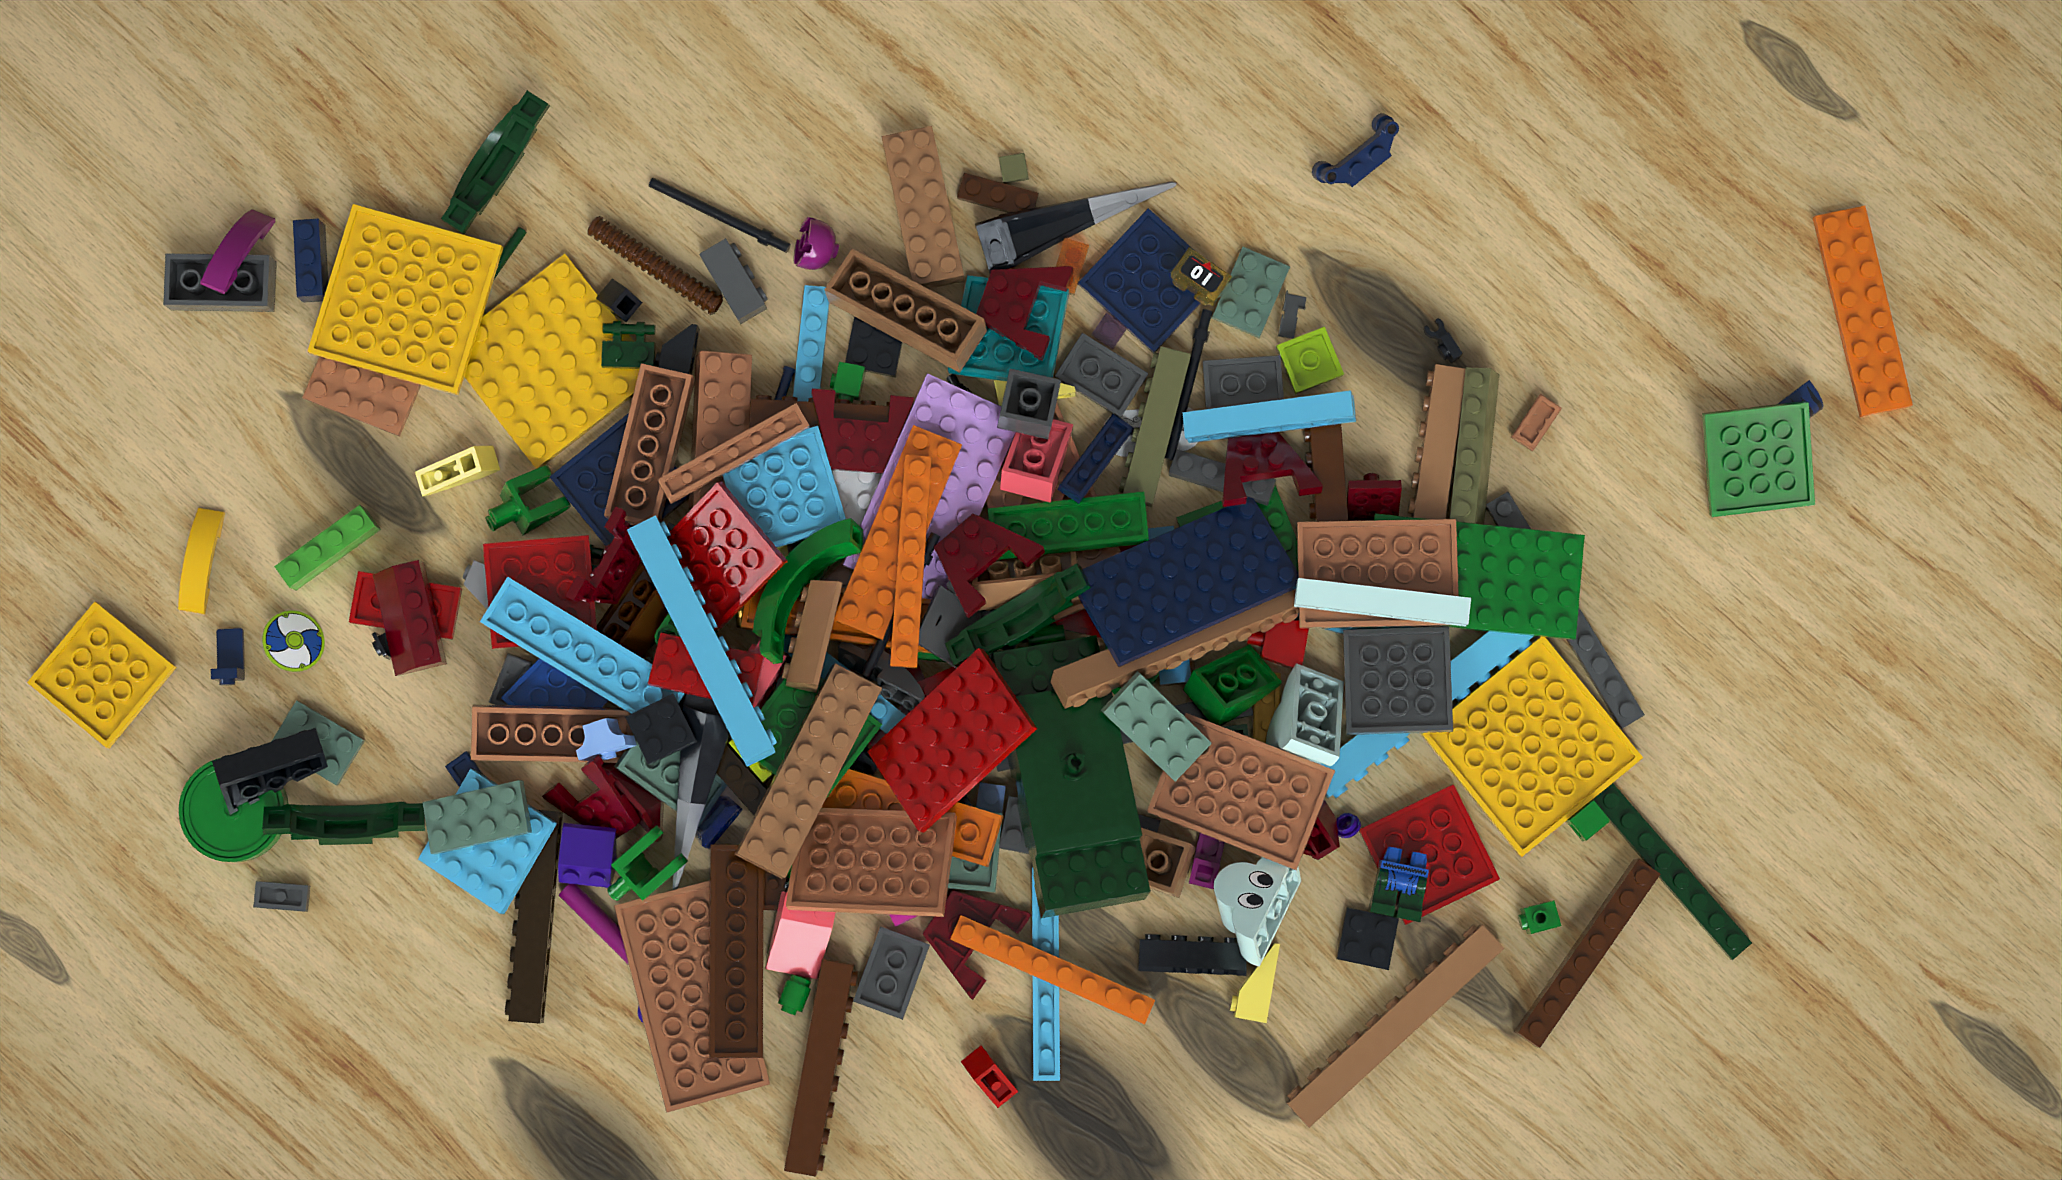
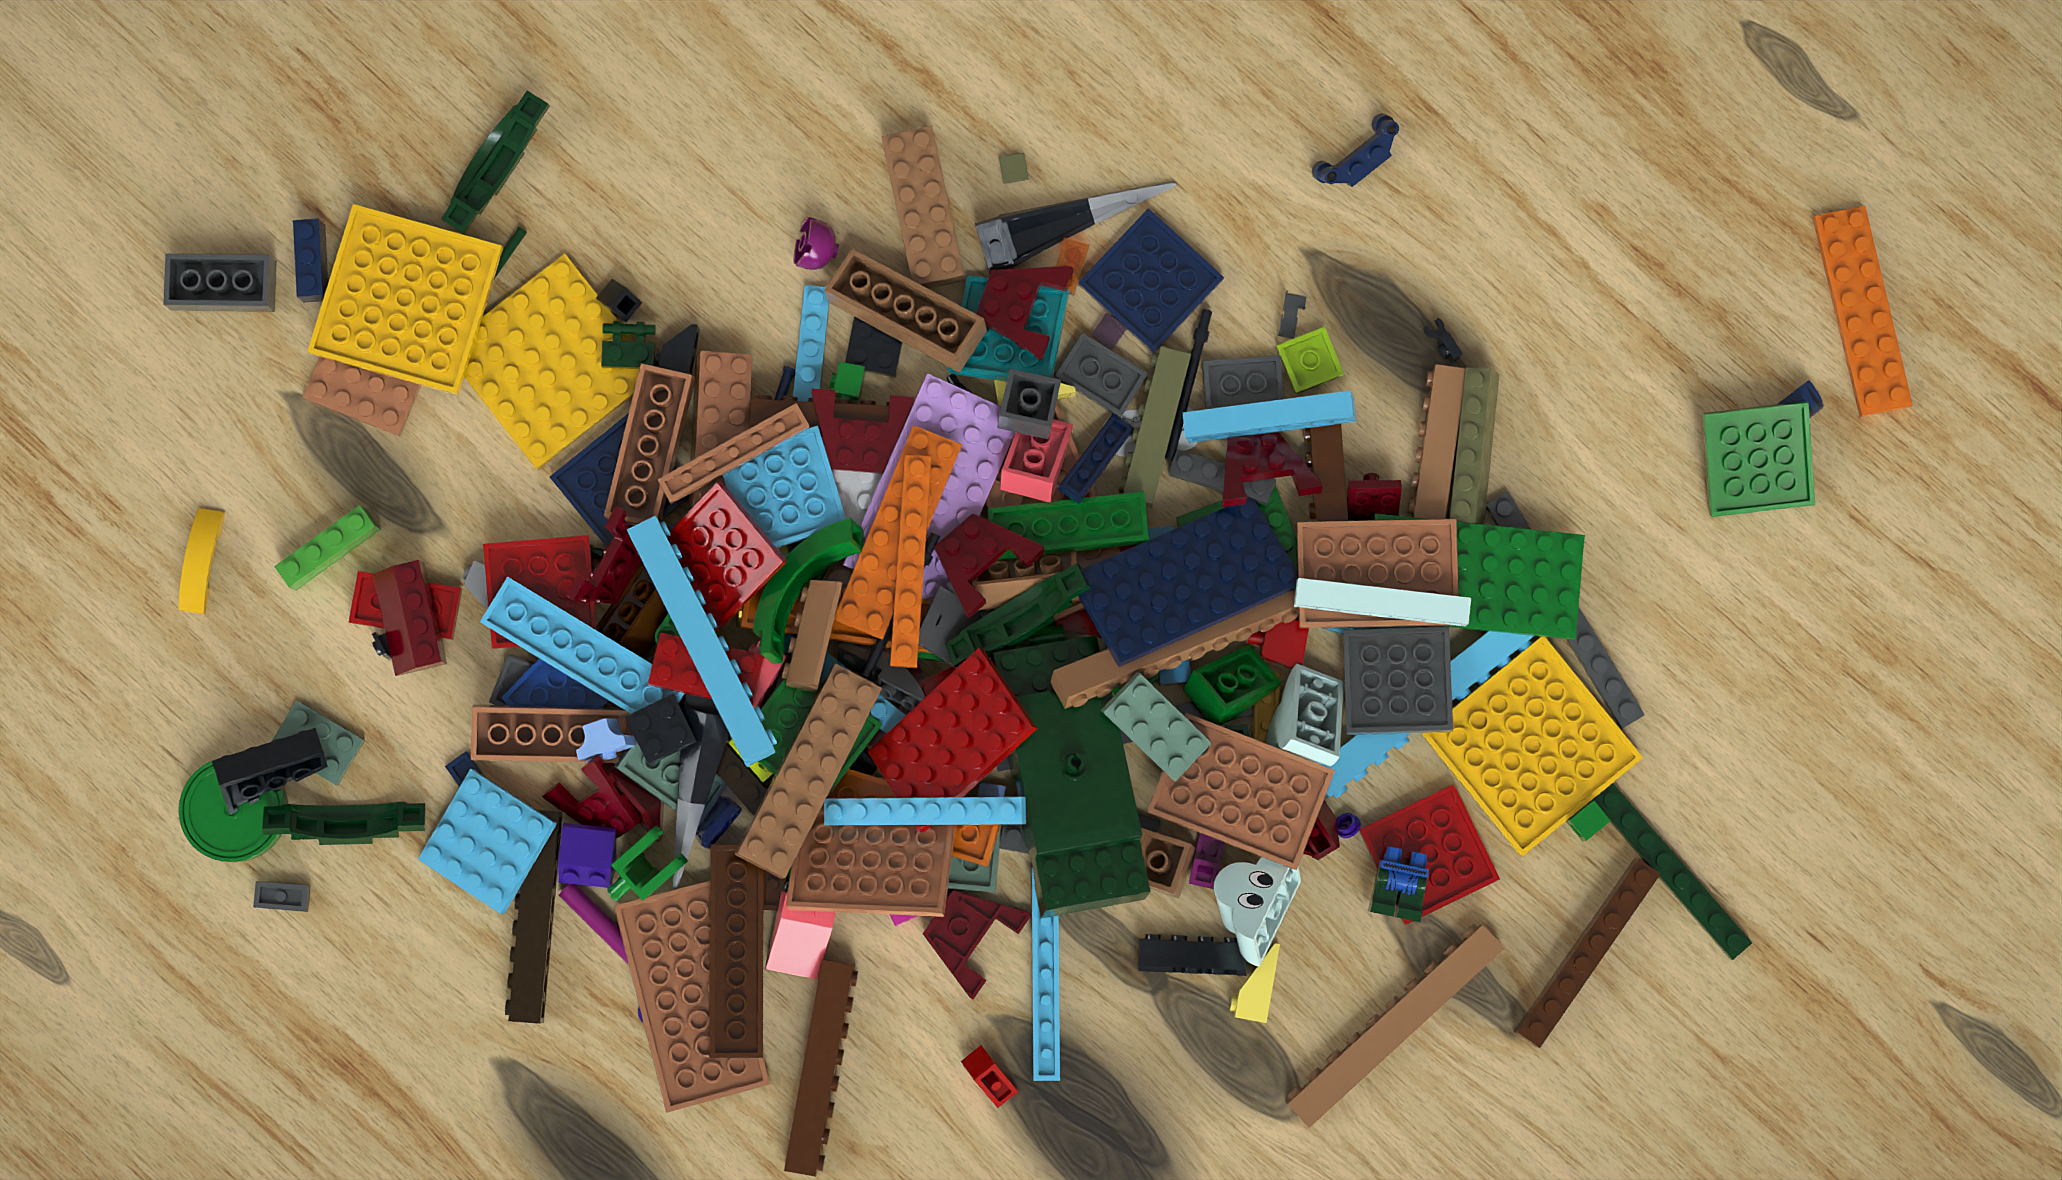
(101, 675): yellow plate -> none
(229, 657): dark blue bracket -> none
(234, 249): magenta slope -> none
(293, 641): shield -> none
(458, 469): light yellow slope -> none
(477, 817): sand green plate -> none
(514, 509): green piece -> none
(655, 265): reddish brown piece -> none
(734, 280): dark grey brick -> none
(764, 236): black bar -> none
(794, 995): green brick -> none
(891, 973): dark grey plate -> none
(925, 811): none -> medium azure plate
(995, 194): reddish brown plate -> none
(1052, 969): orange plate -> none
(1200, 277): brick -> none
(1251, 292): sand green plate -> none
(1367, 938): black plate -> none
(1536, 422): nougat plate -> none
(1539, 917): green brick -> none

